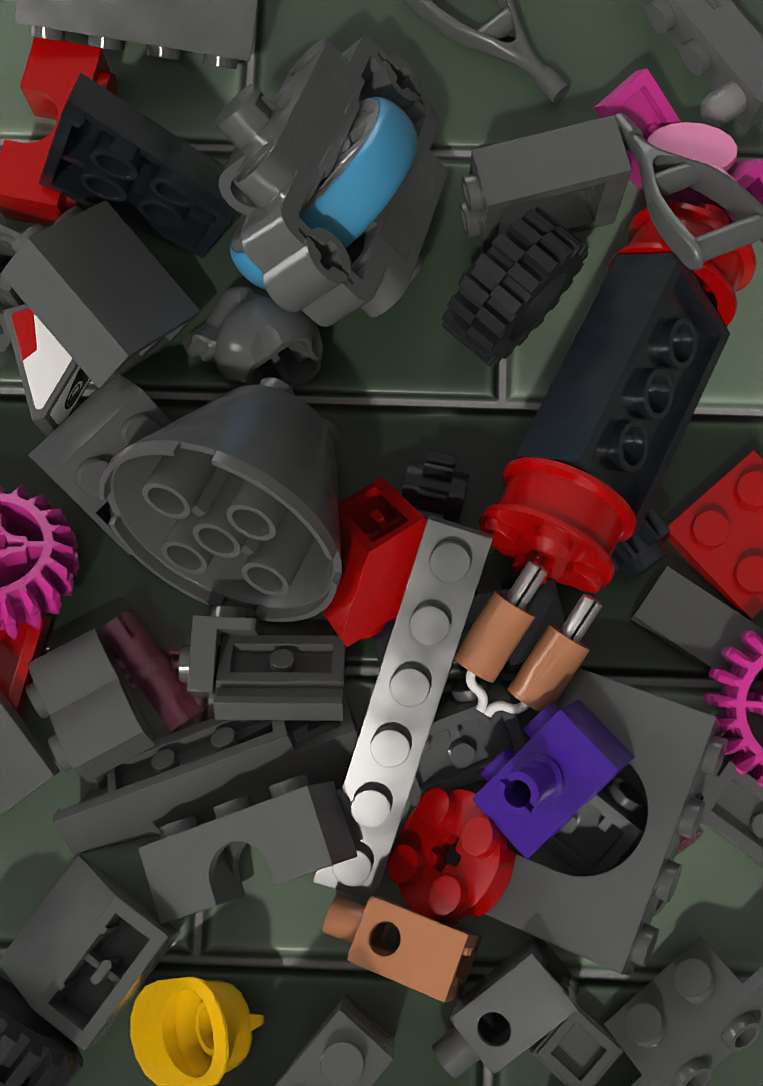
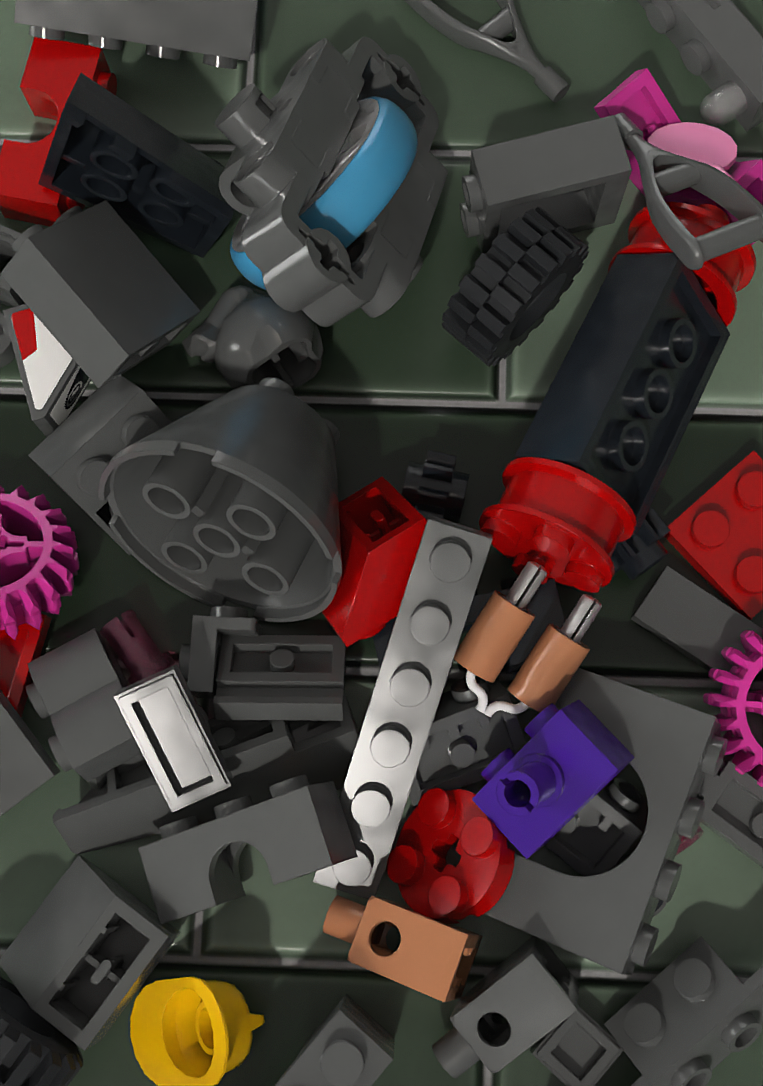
(174, 737): none -> tile

